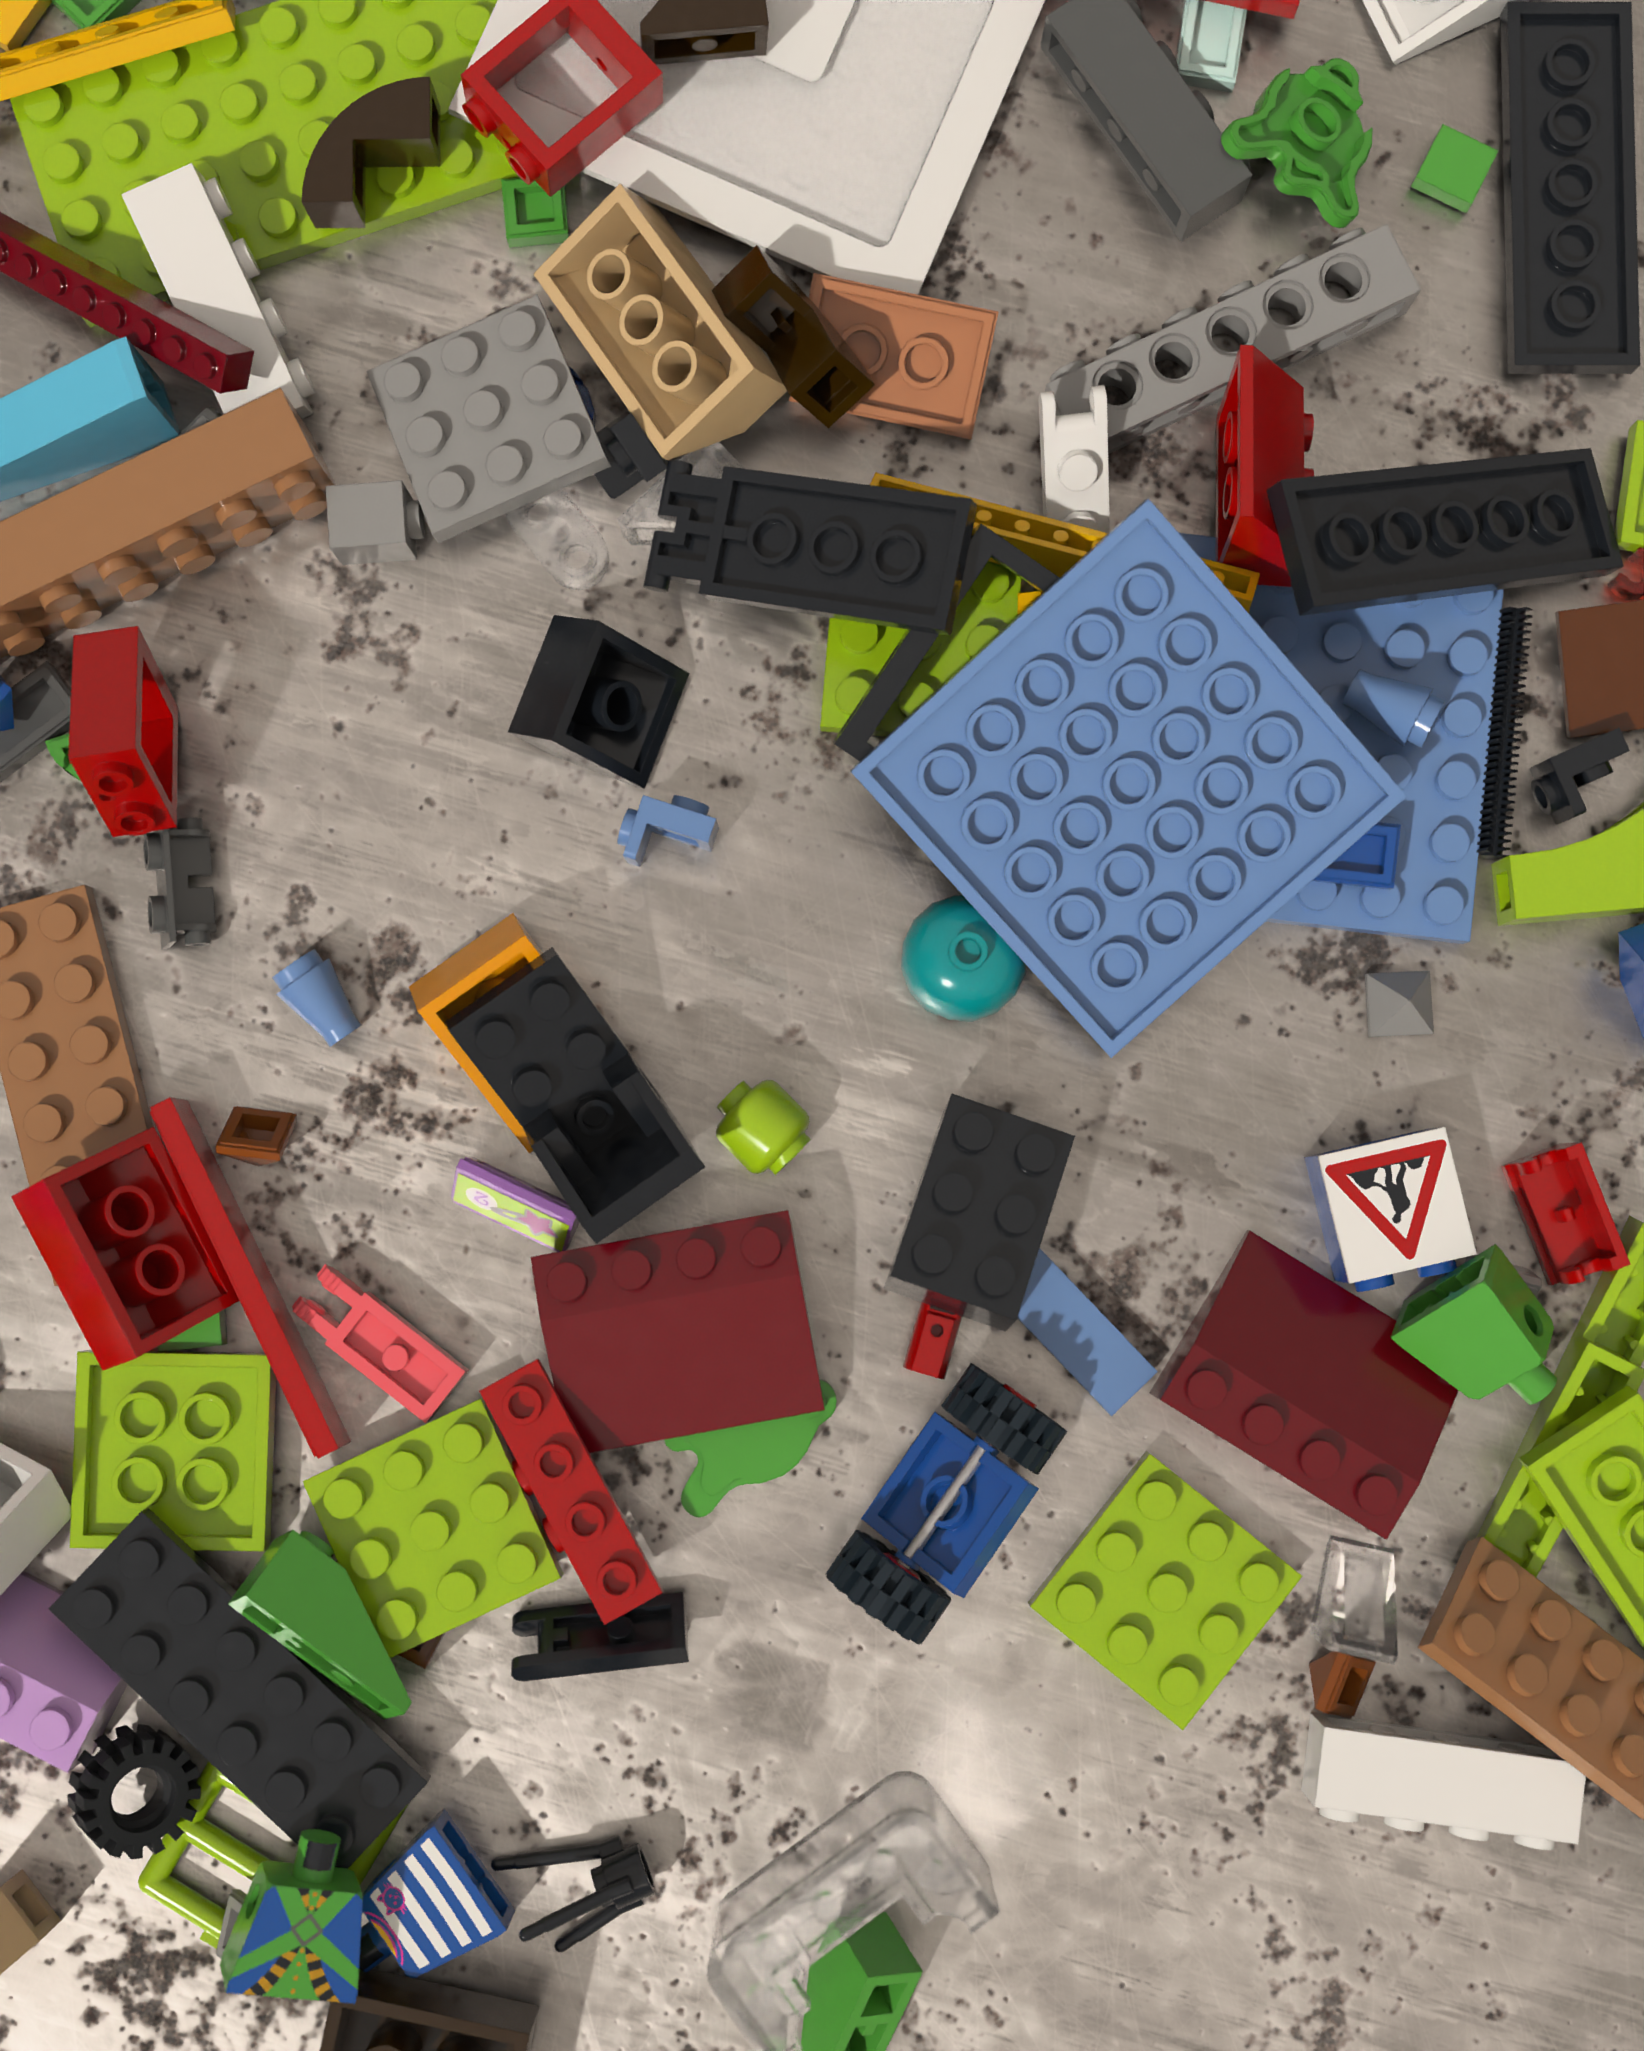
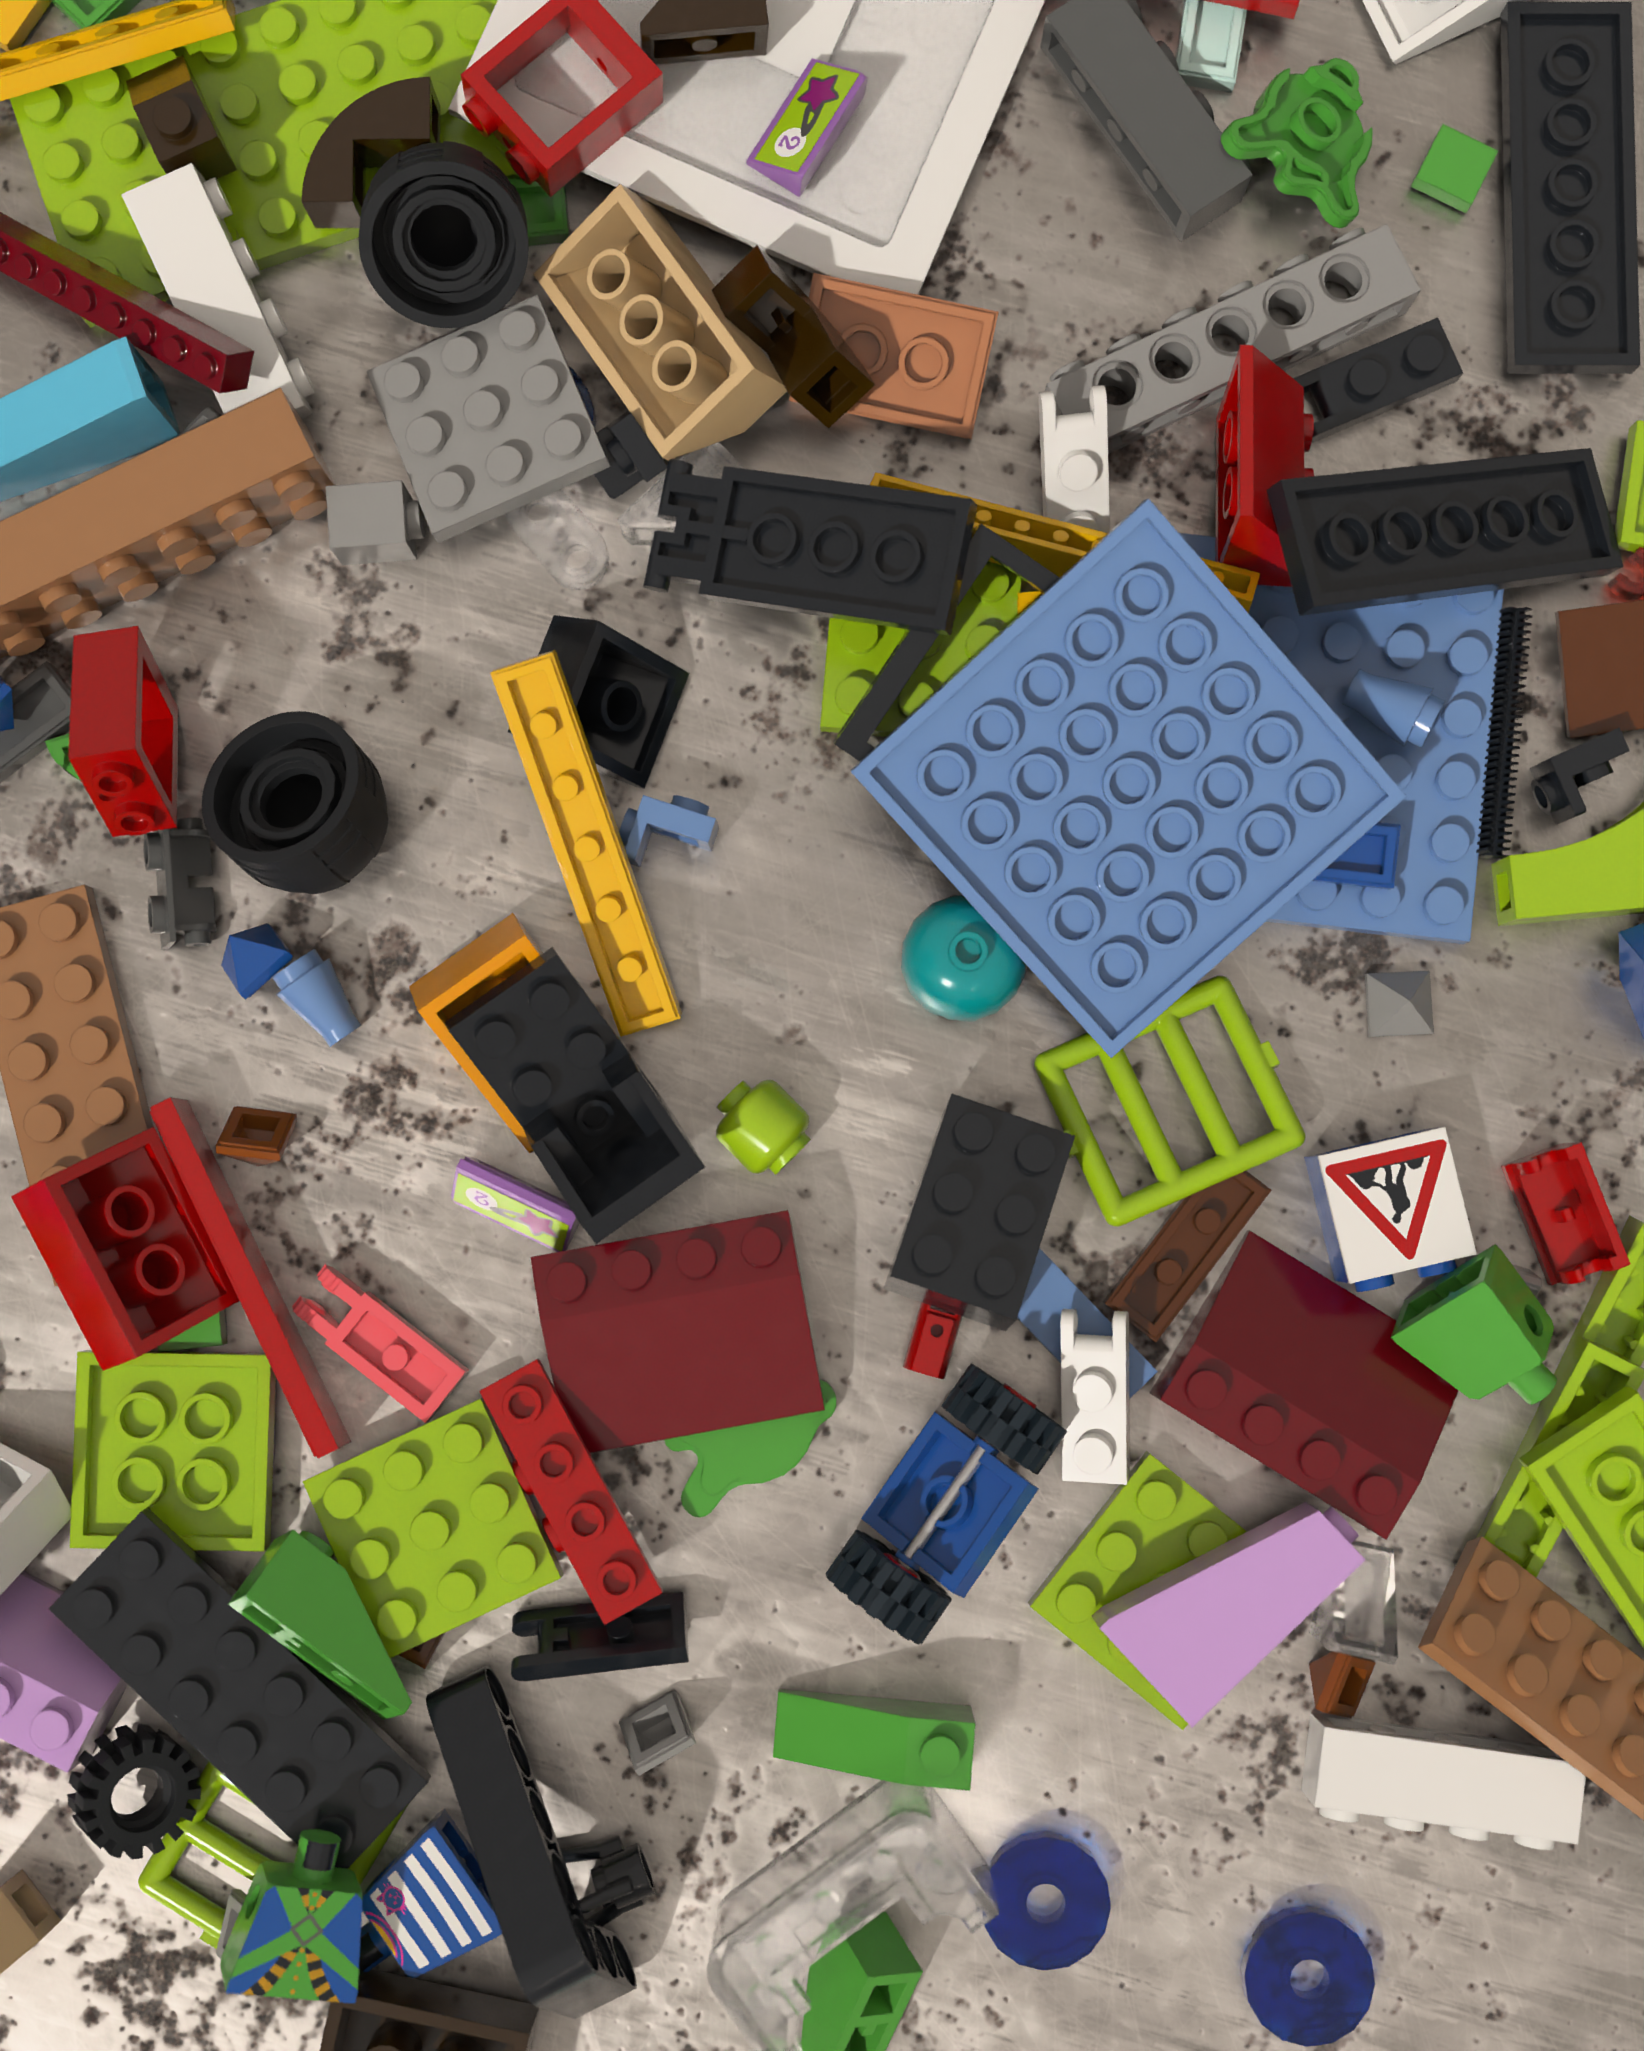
(179, 120): none -> dark brown slope
(254, 958): none -> blue slope
(296, 803): none -> black piece
(443, 235): none -> black piece
(554, 1950): none -> black beam
(586, 842): none -> yellow tile
(657, 1732): none -> light grey slope
(808, 124): none -> slope
(877, 1737): none -> bright green slope
(1070, 1931): none -> clear blue tile
(1095, 1402): none -> white hinge
(1184, 1252): none -> reddish brown tile
(1229, 1608): none -> lavender slope
(1230, 1156): none -> lime bar
(1316, 2014): none -> clear blue tile
(1381, 377): none -> black hinge

